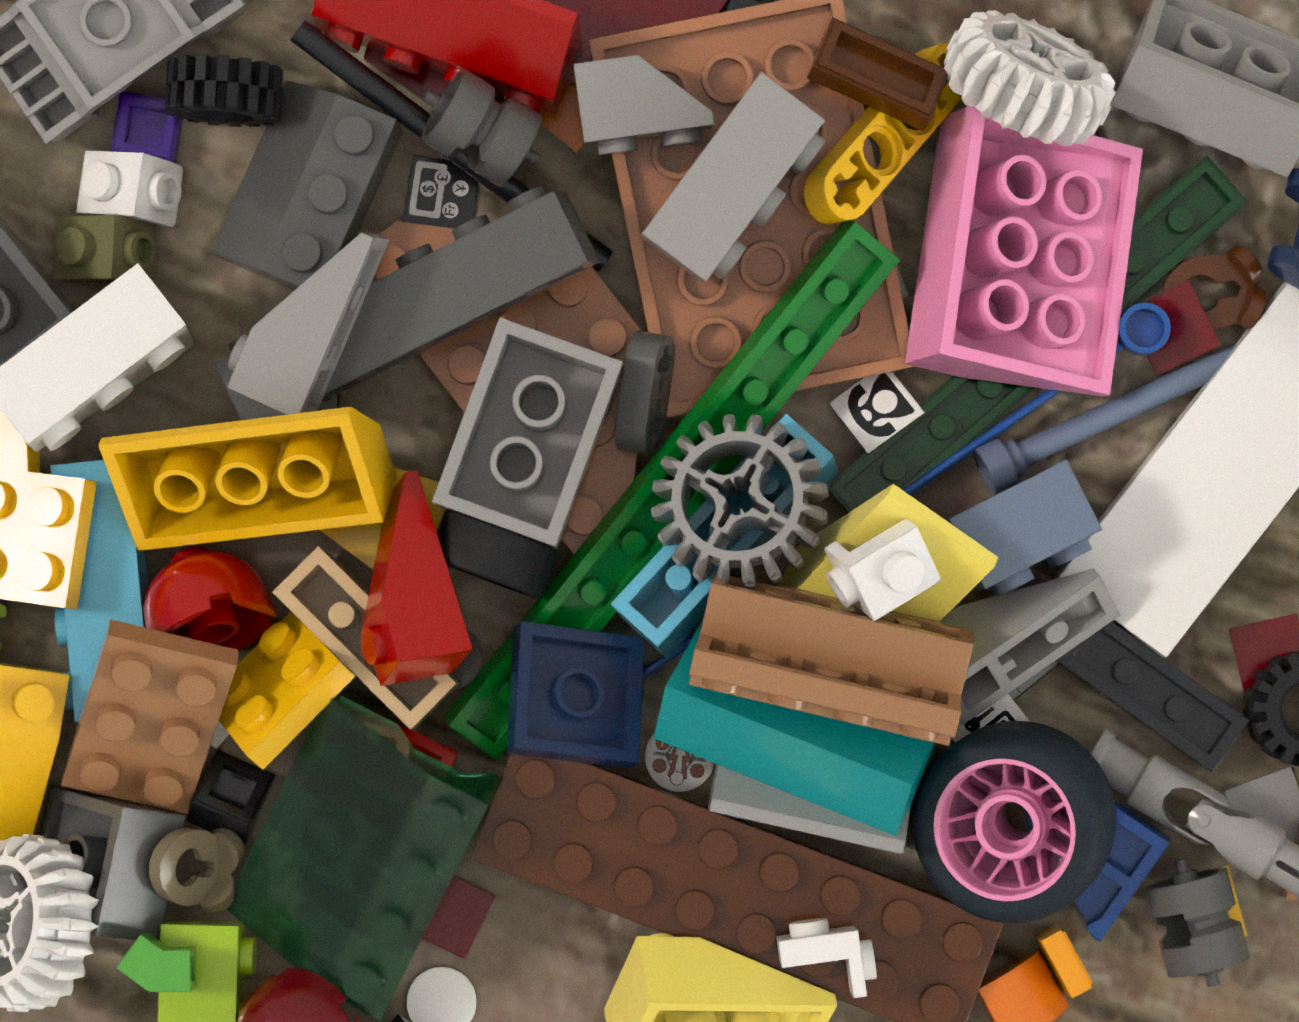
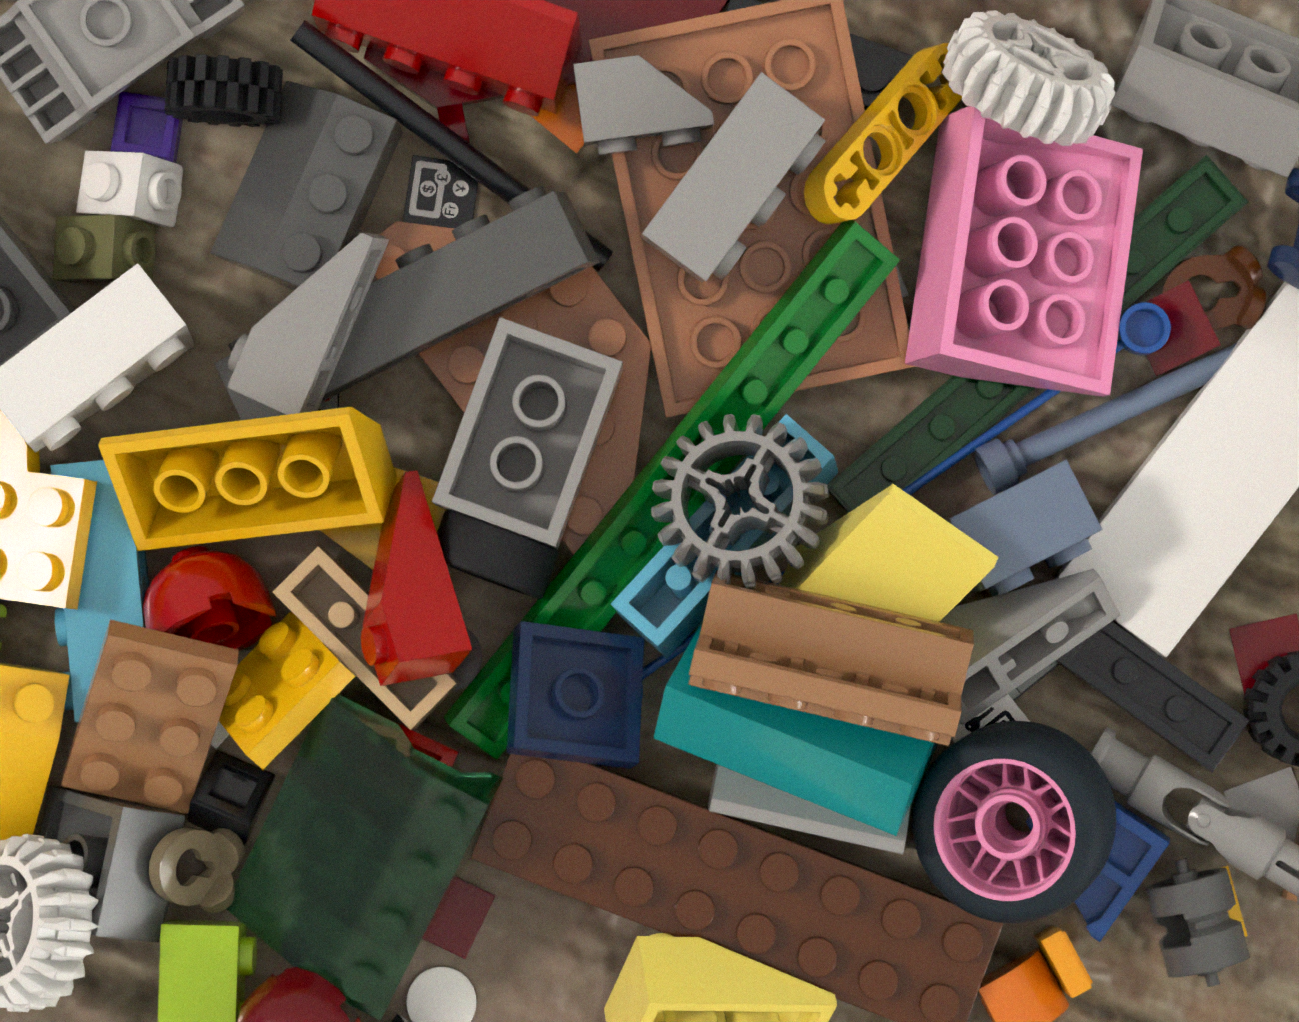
(159, 966): bright green piece -> none
(473, 122): dark grey wheel -> none
(645, 392): dark grey beam -> none
(675, 768): white sticker -> none
(814, 942): white bracket -> none
(876, 409): sticker -> none
(878, 74): reddish brown tile -> none
(882, 570): white bracket -> none

